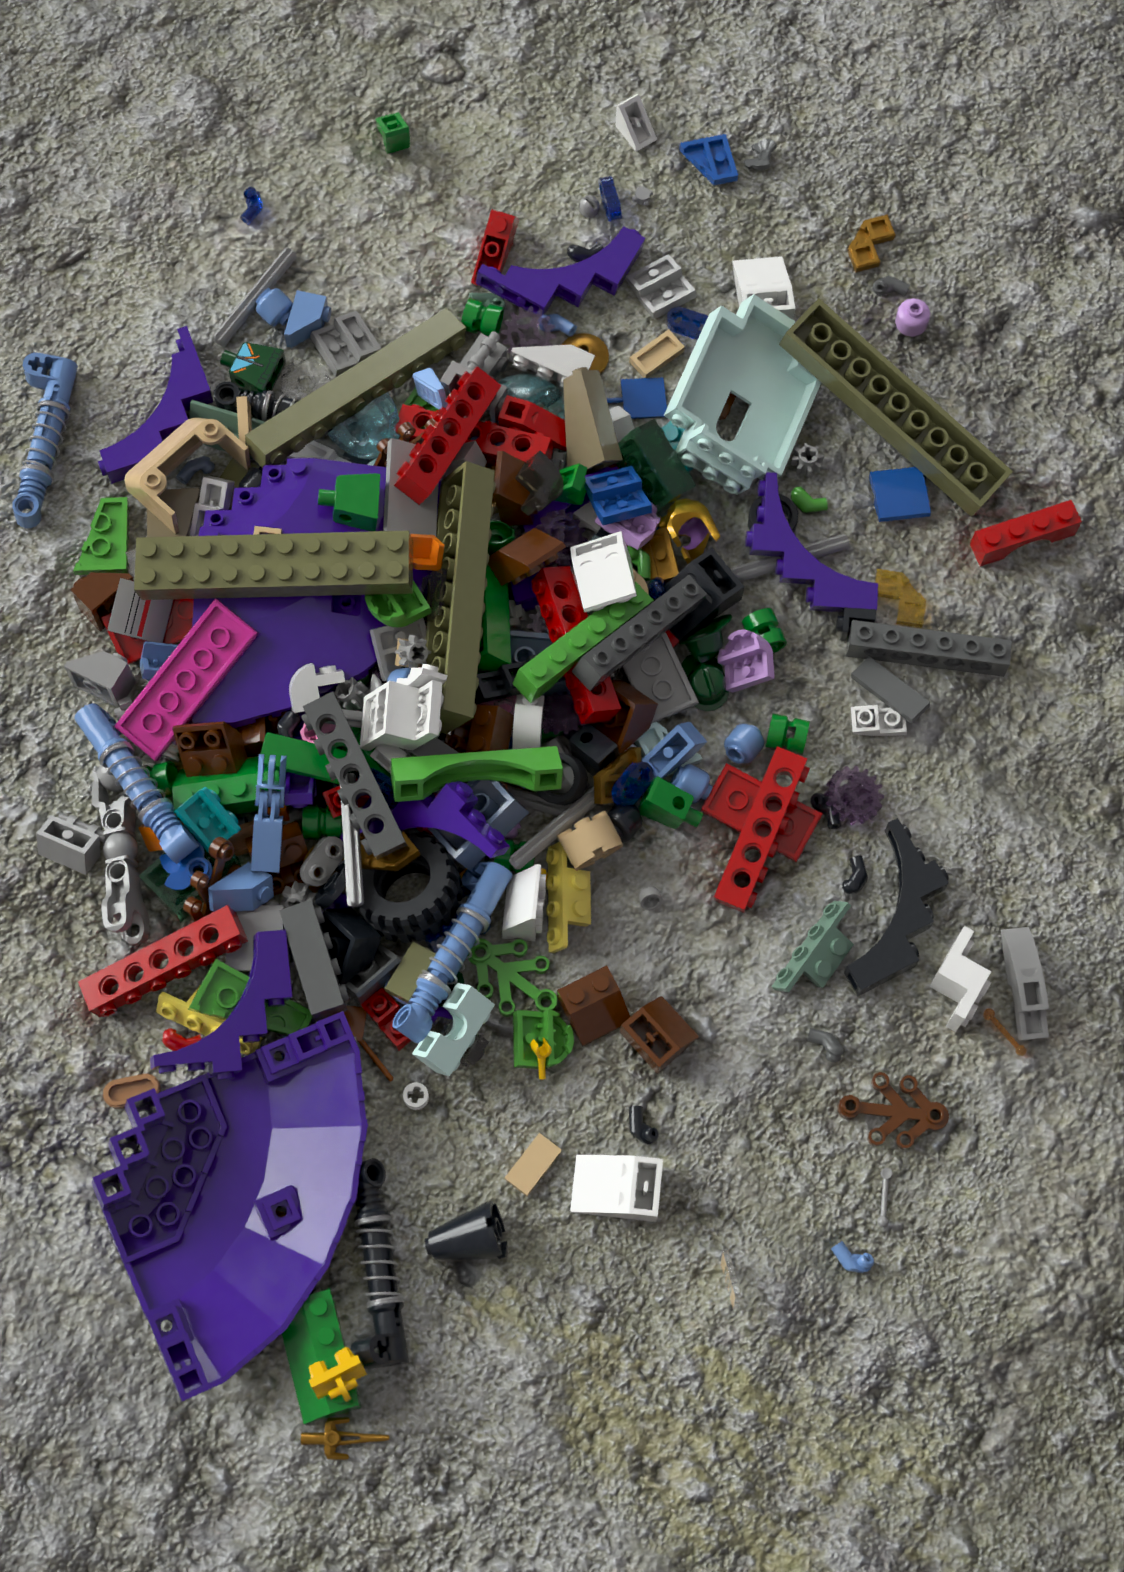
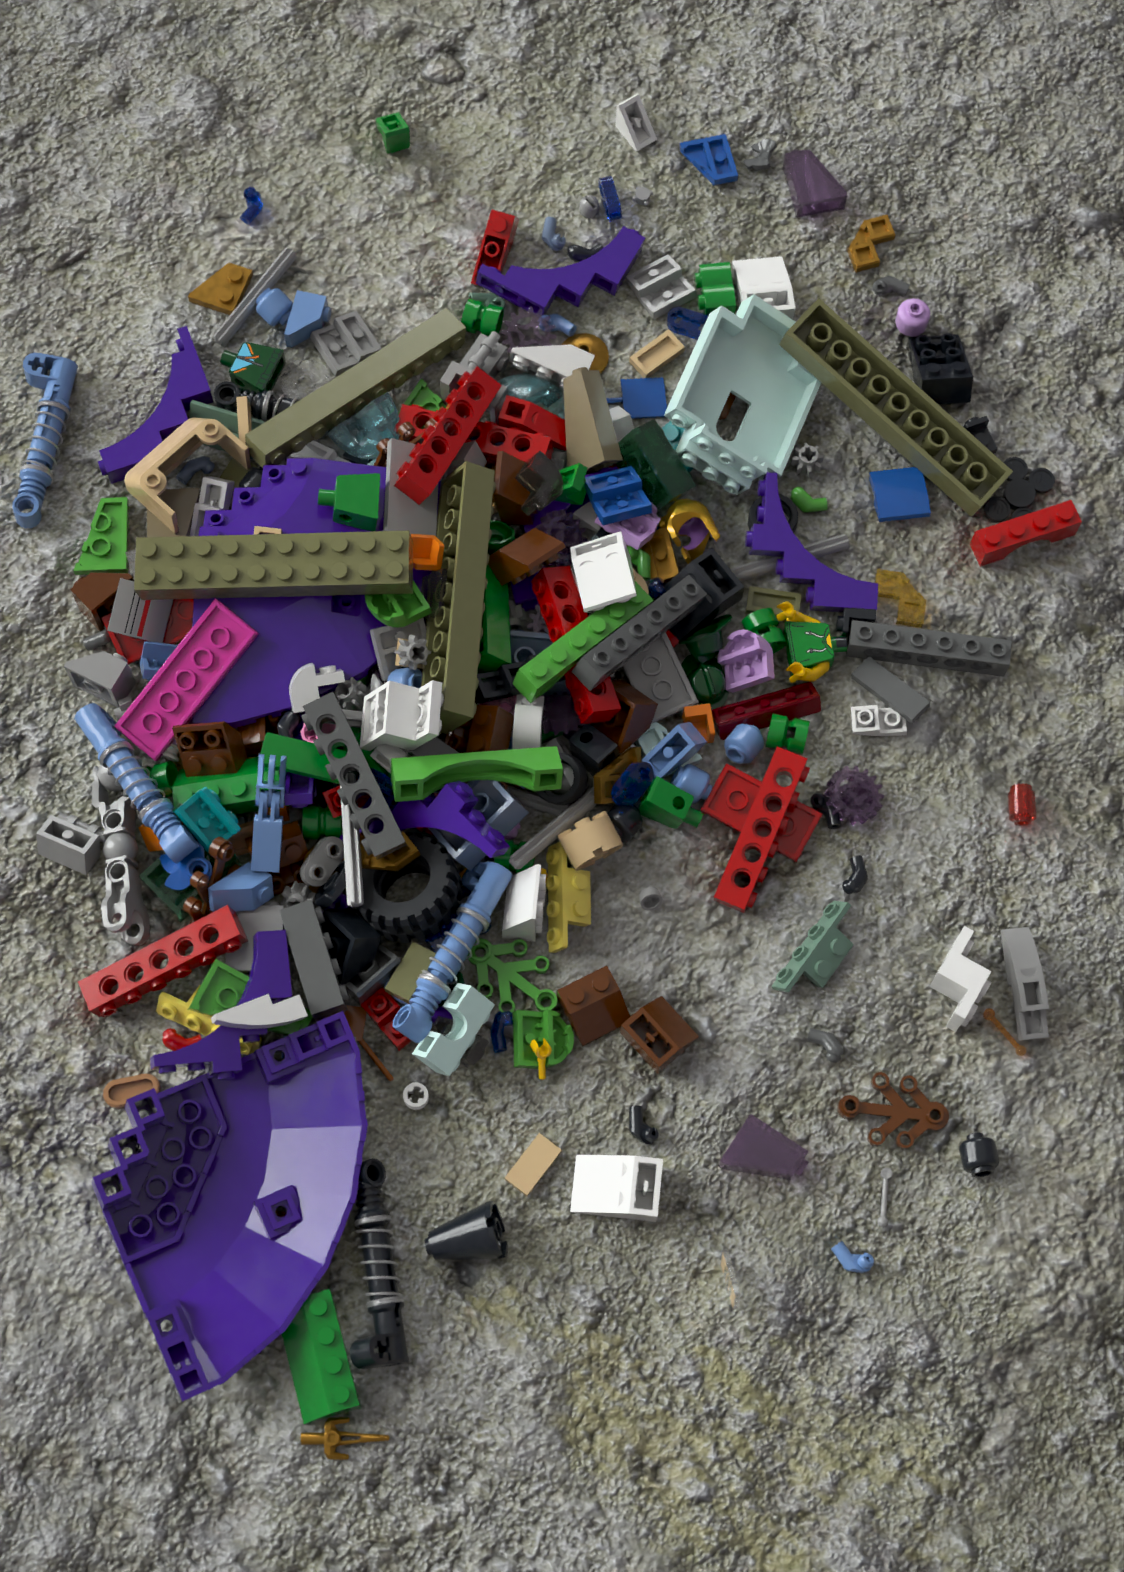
(97, 640): none -> dark grey arm
(223, 289): none -> pearl gold wing
(262, 1013): none -> white slope
(339, 1378): yellow hips -> none
(420, 676): white slope -> none
(430, 388): light blue slope -> none
(497, 1030): none -> clear blue arm
(550, 237): none -> sand blue arm
(701, 719): none -> orange panel
(715, 287): none -> green brick
(757, 711): none -> dark red slope
(762, 598): none -> olive tile
(764, 1152): none -> clear purple slope
(808, 645): none -> torso
(811, 185): none -> clear purple slope
(917, 883): black arch -> none
(941, 368): none -> black slope
(979, 430): none -> black bracket
(979, 1155): none -> black head
(1018, 493): none -> black piece
(1021, 804): none -> clear red brick

